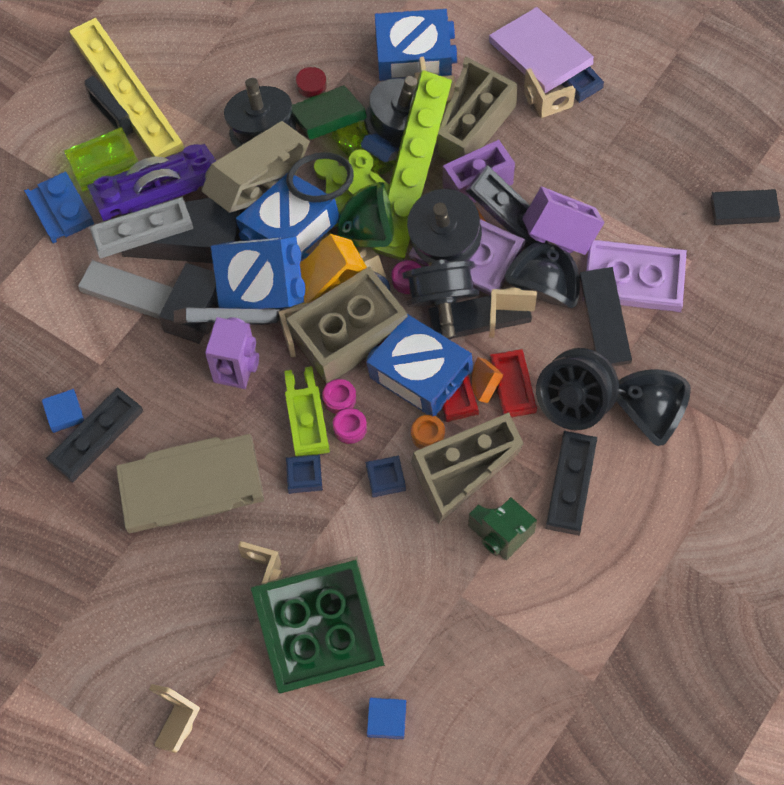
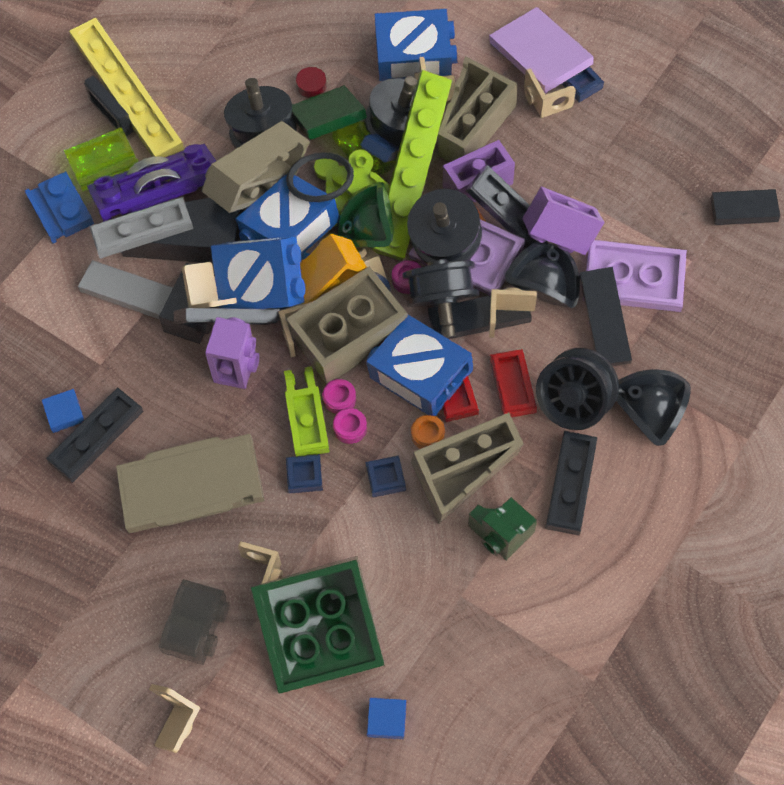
(193, 622): none -> clear smoke brick
(201, 286): none -> tan bracket
(485, 379): orange tile -> none

